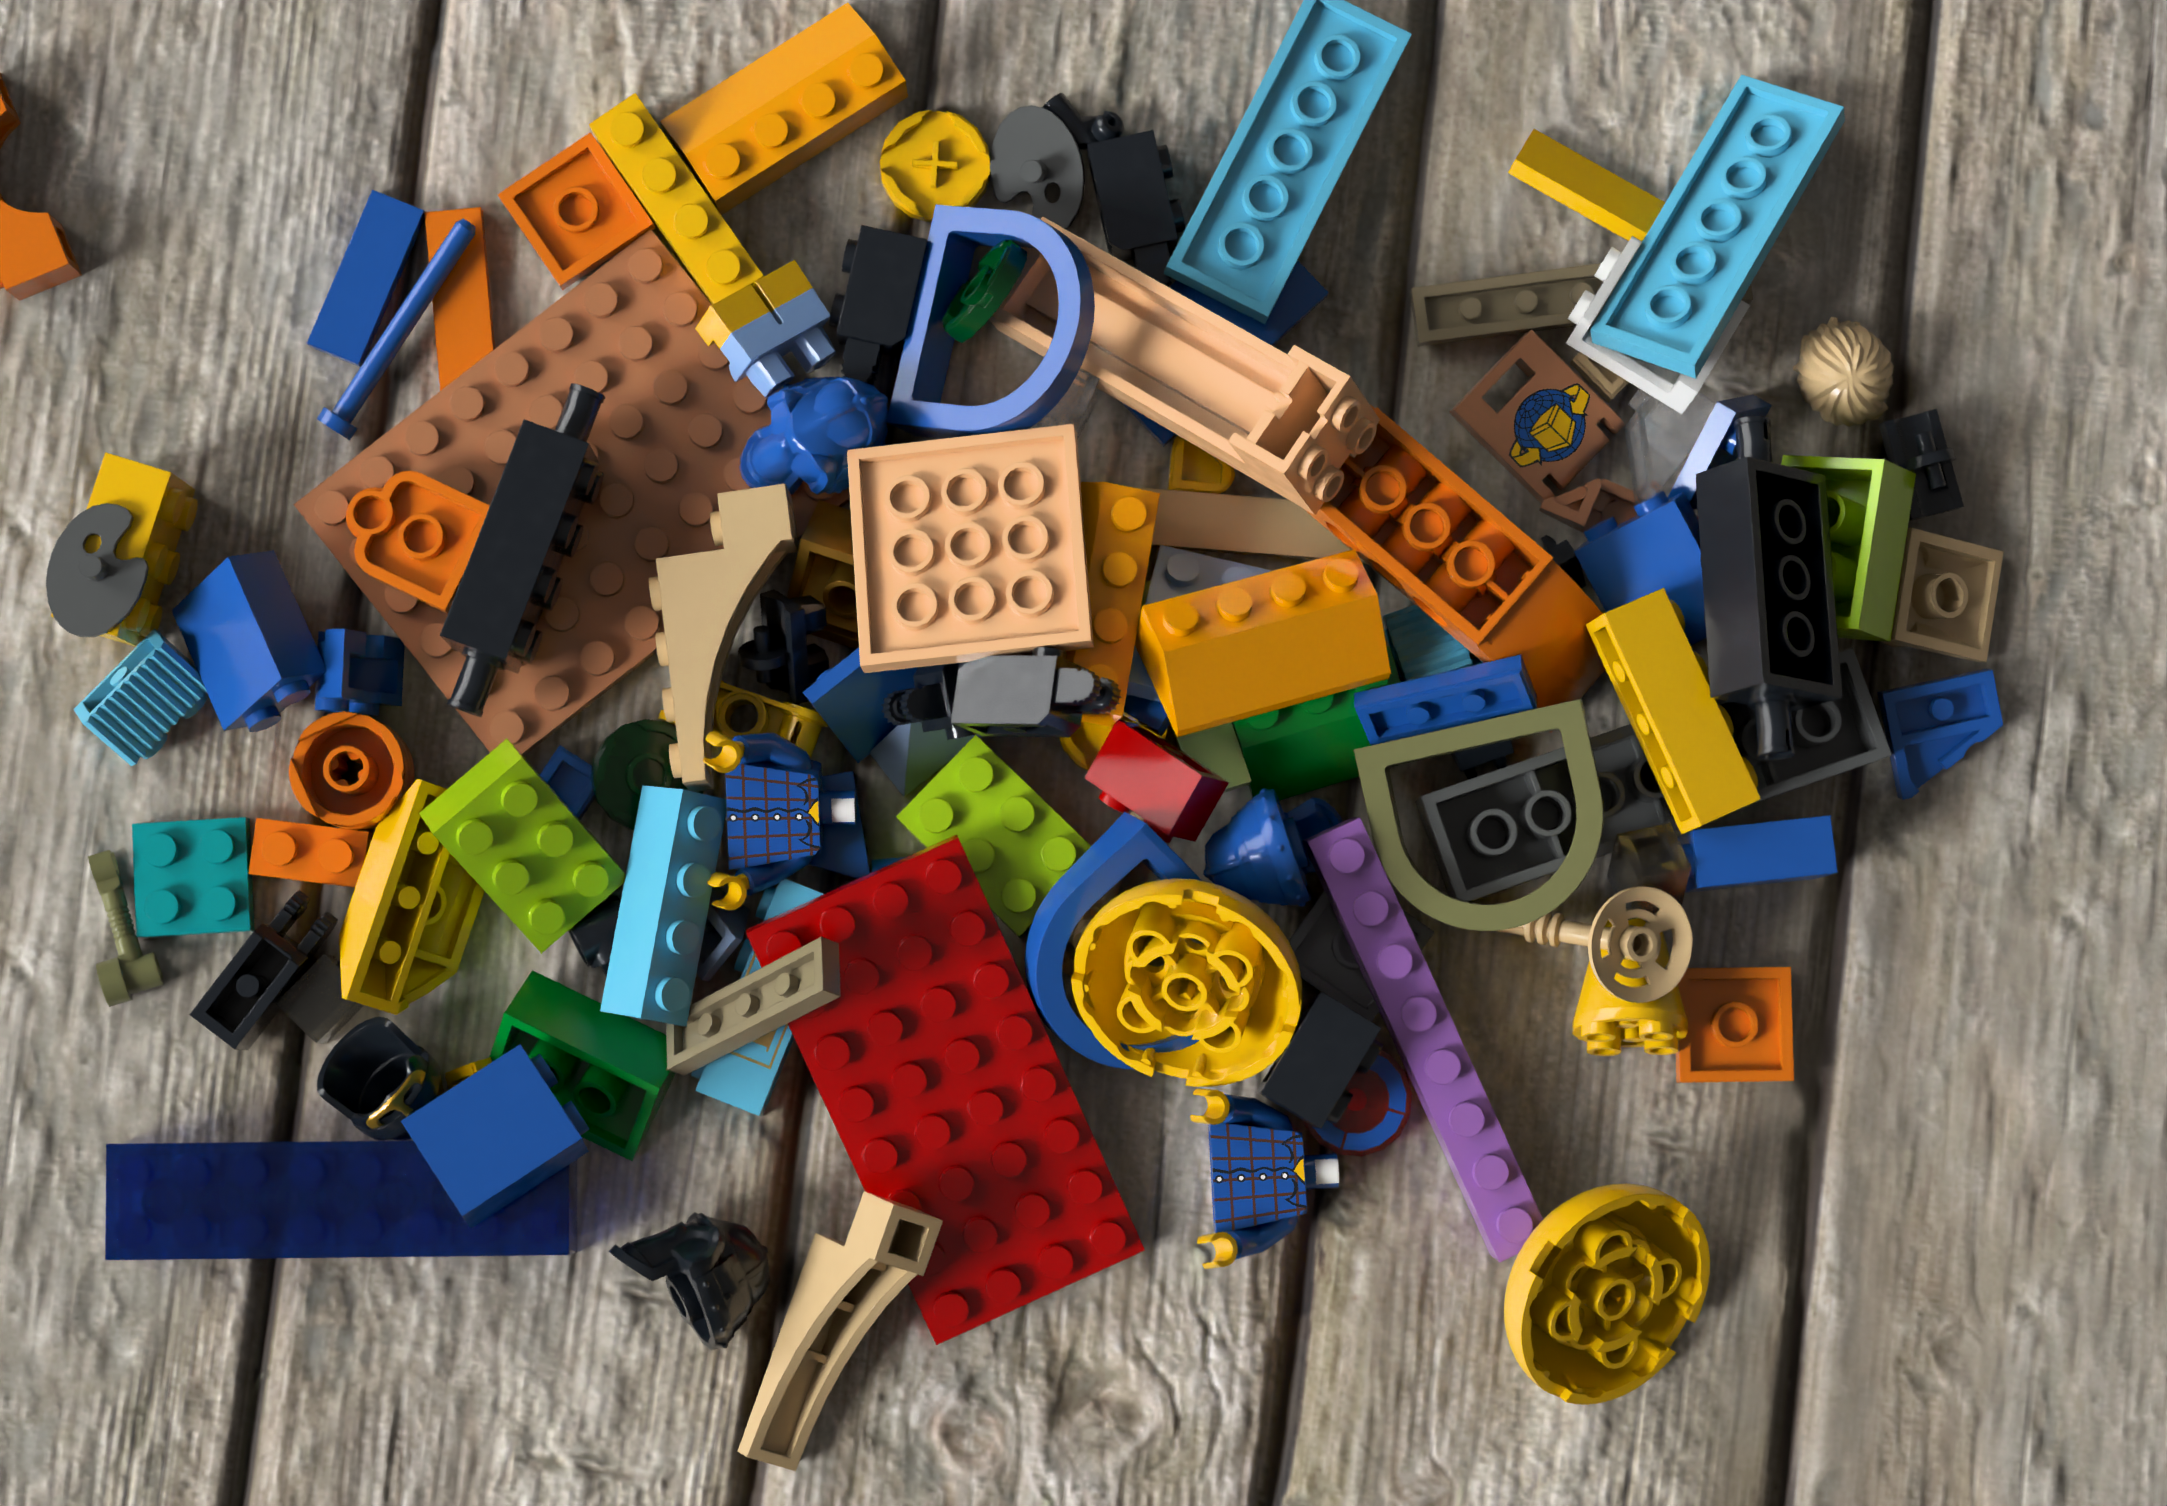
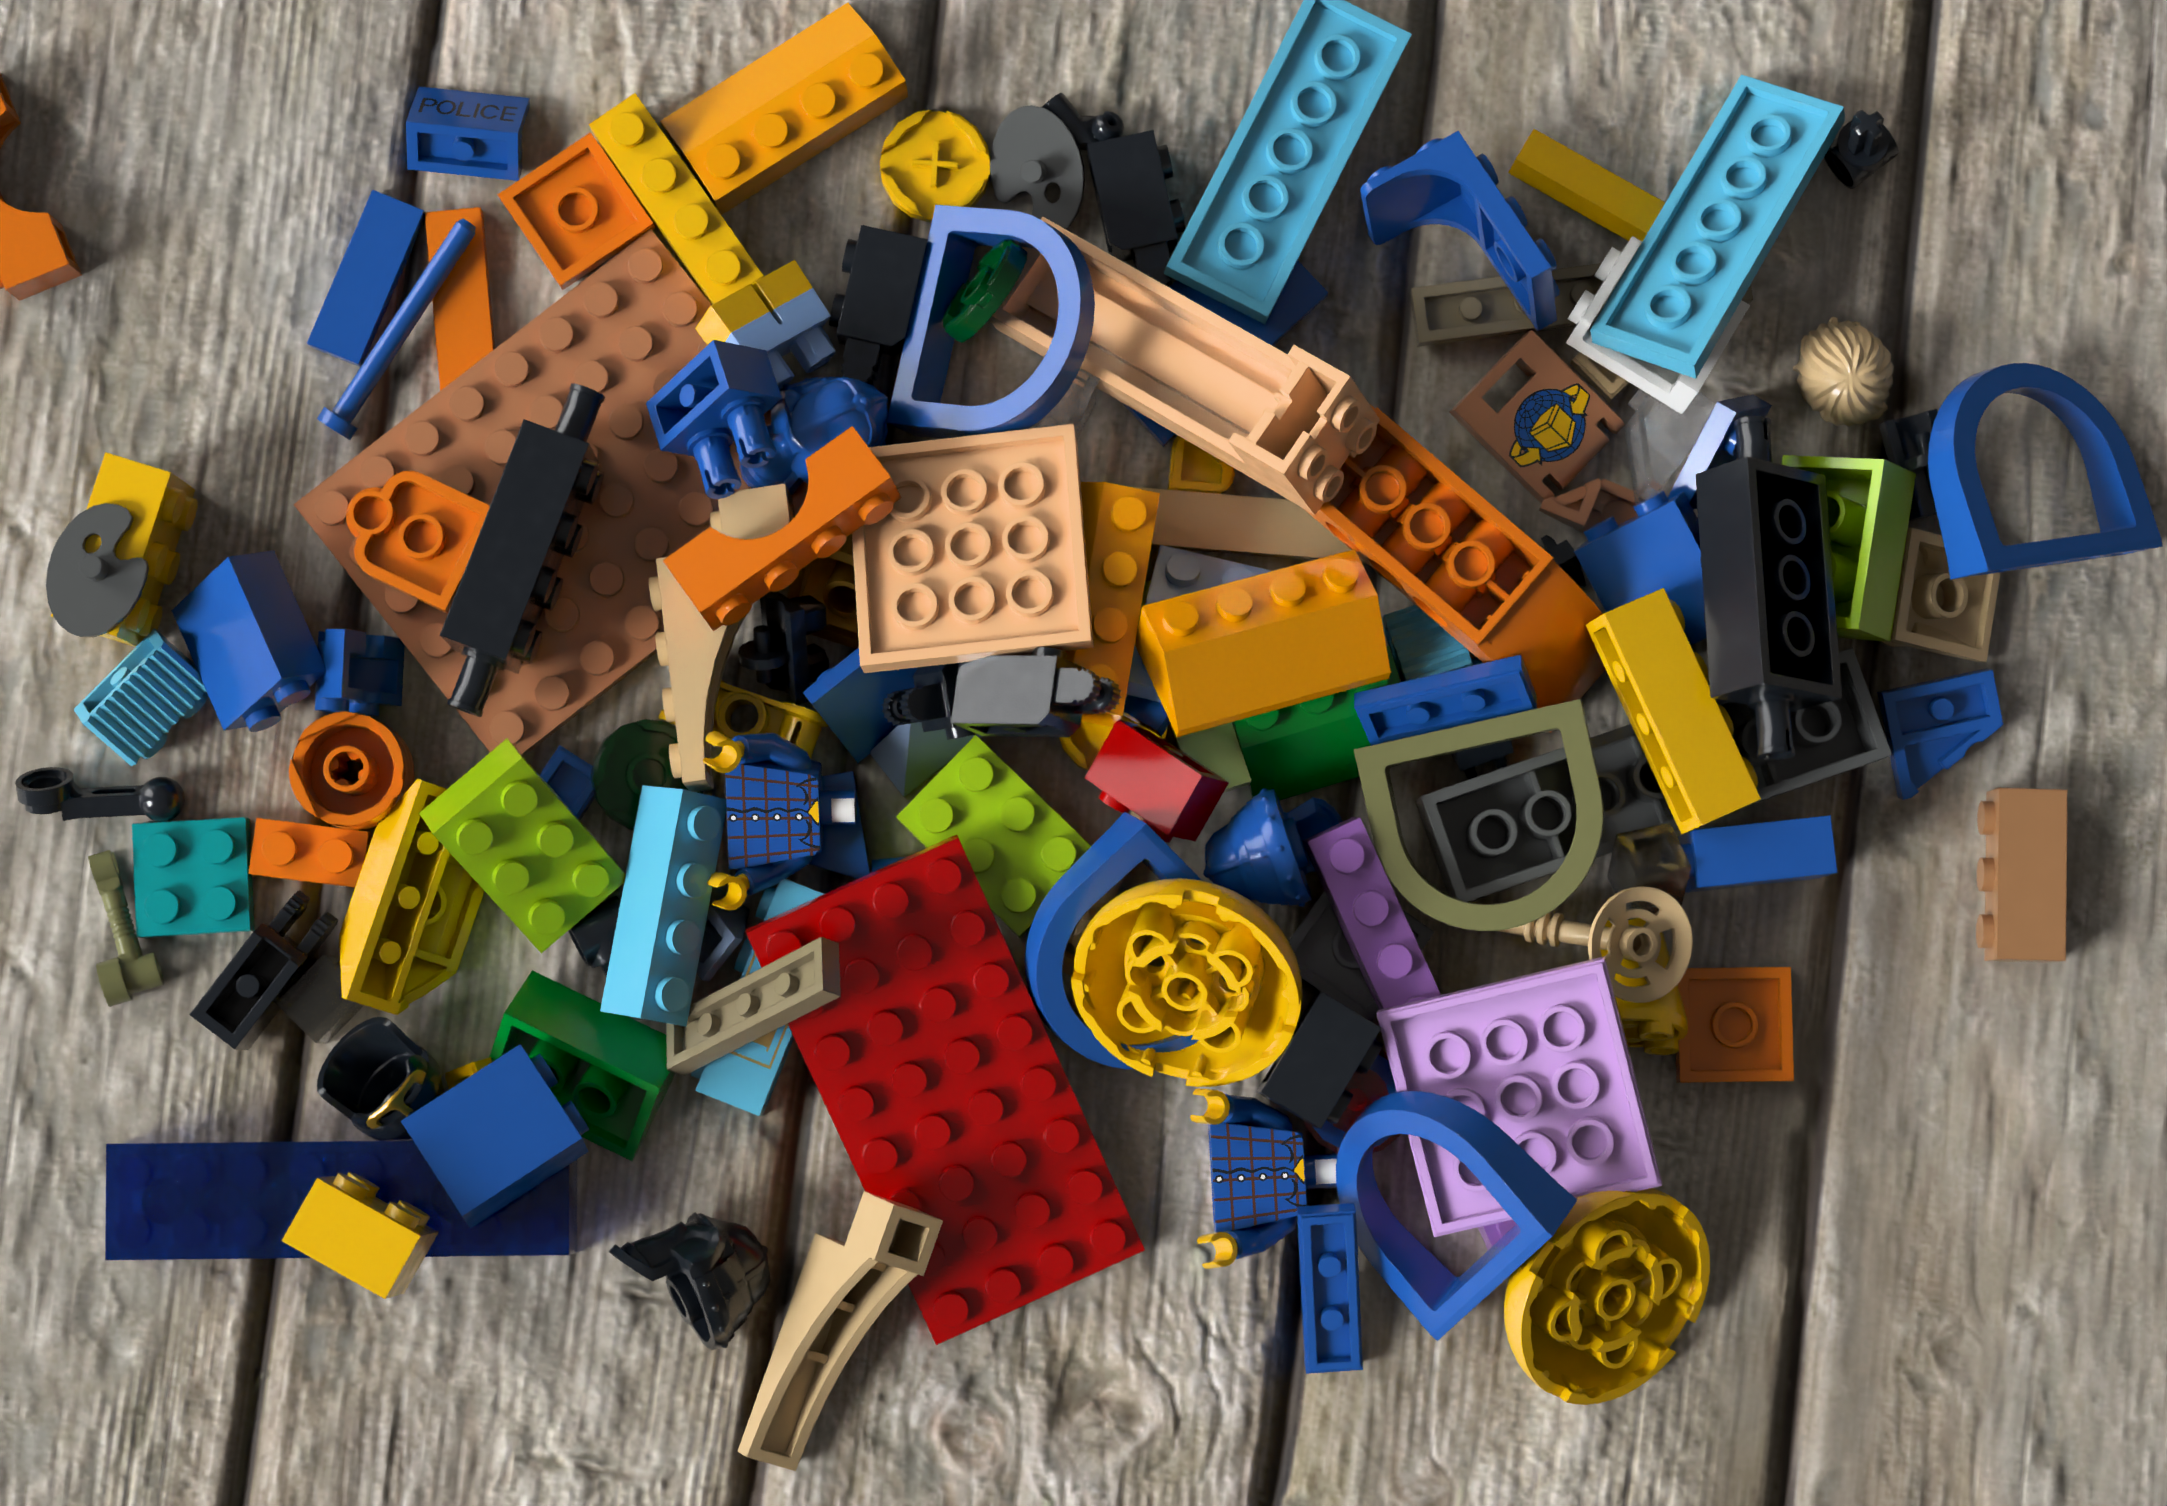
(54, 790): none -> black piece
(361, 1234): none -> yellow brick
(466, 133): none -> blue panel
(713, 404): none -> blue brick
(732, 573): none -> orange arch
(1330, 1288): none -> blue tile
(1459, 190): none -> blue bracket
(1499, 1163): none -> blue window
(1541, 1064): none -> lavender tile
(1861, 149): none -> black axle
(1960, 500): none -> blue window
(2023, 875): none -> medium nougat brick

